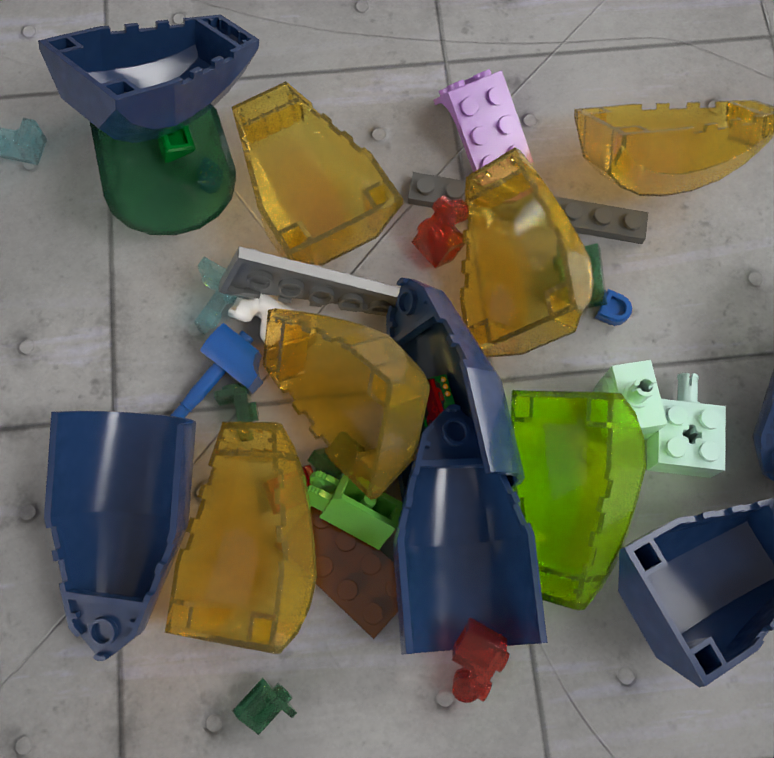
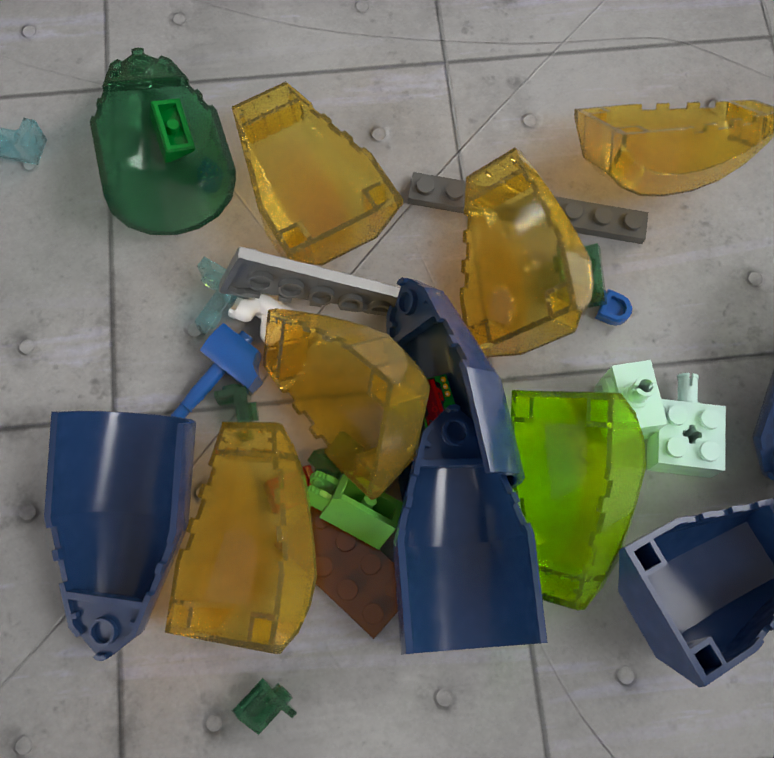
(150, 78): dark blue windscreen -> none
(438, 236): clear red brick -> none
(481, 654): clear red brick -> none
(484, 117): bracket -> none

